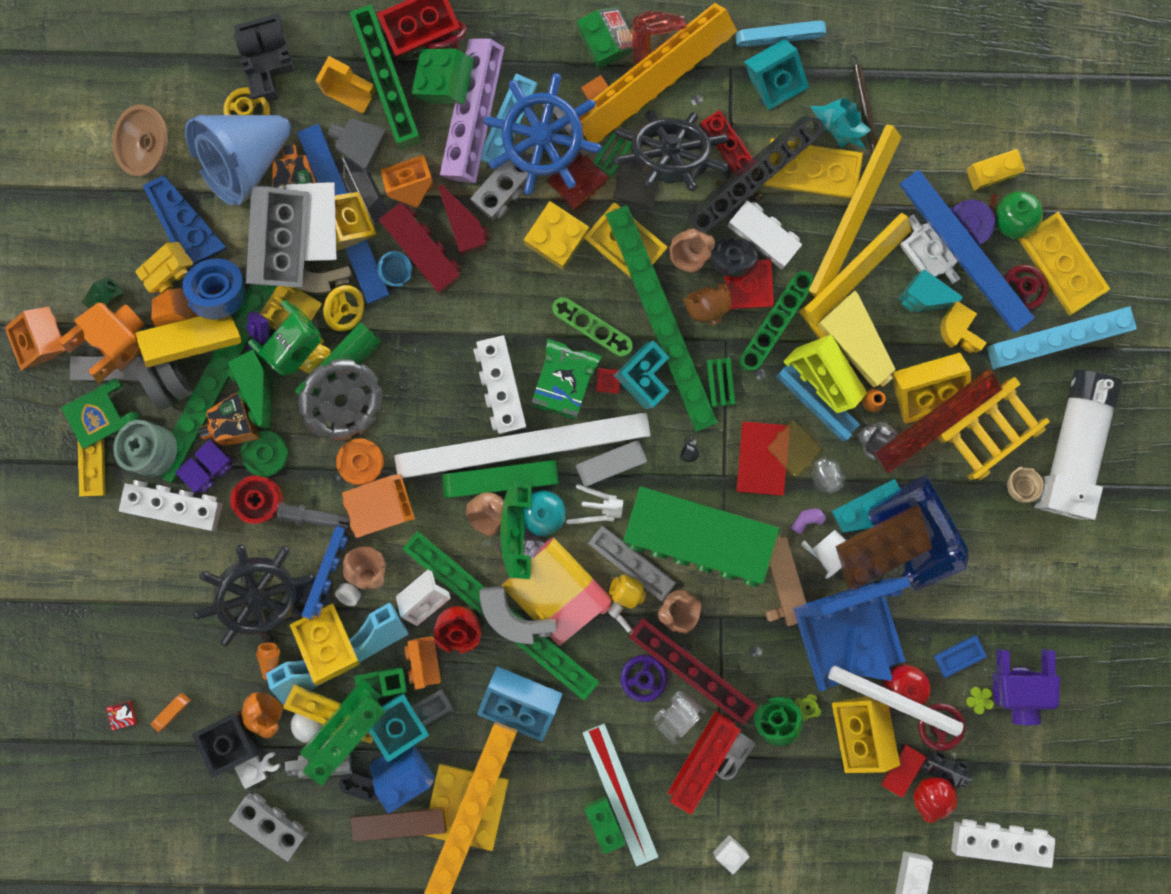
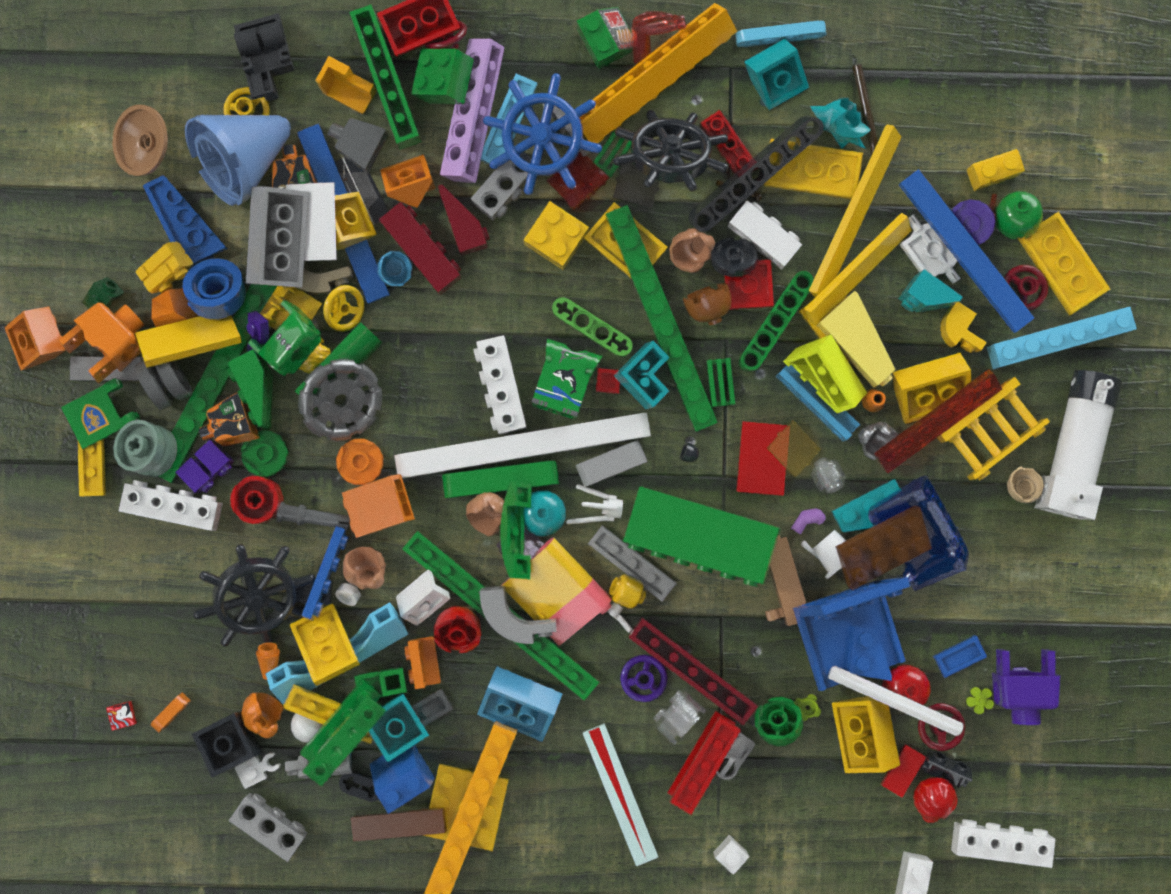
(594, 88): orange tile -> none
(605, 825): green brick -> none
(680, 611): nougat hair -> none

